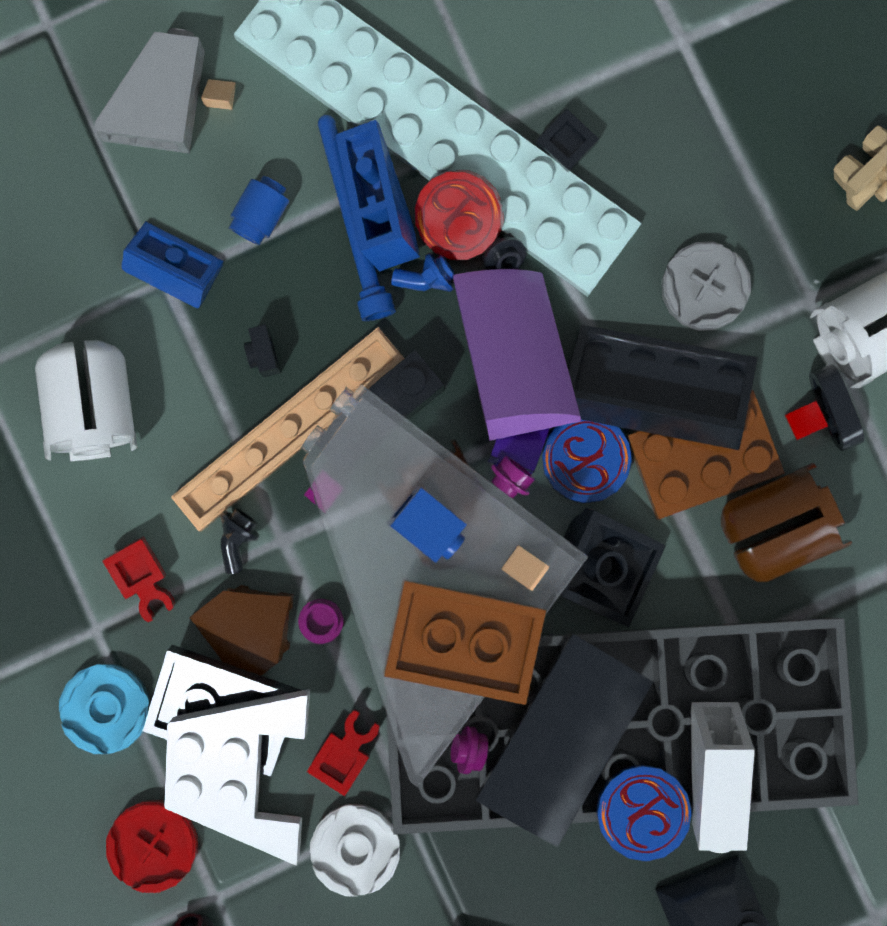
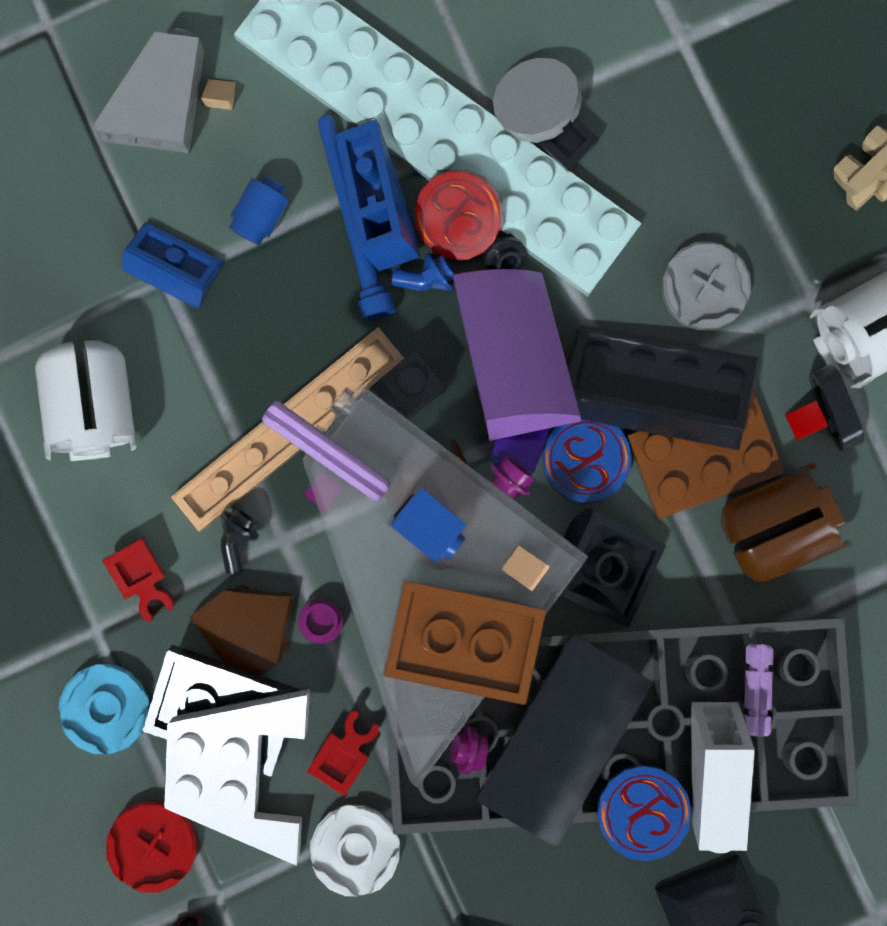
(261, 351): black plate -> none
(326, 451): none -> lavender axle
(537, 99): none -> light grey tile
(758, 689): none -> lavender axle

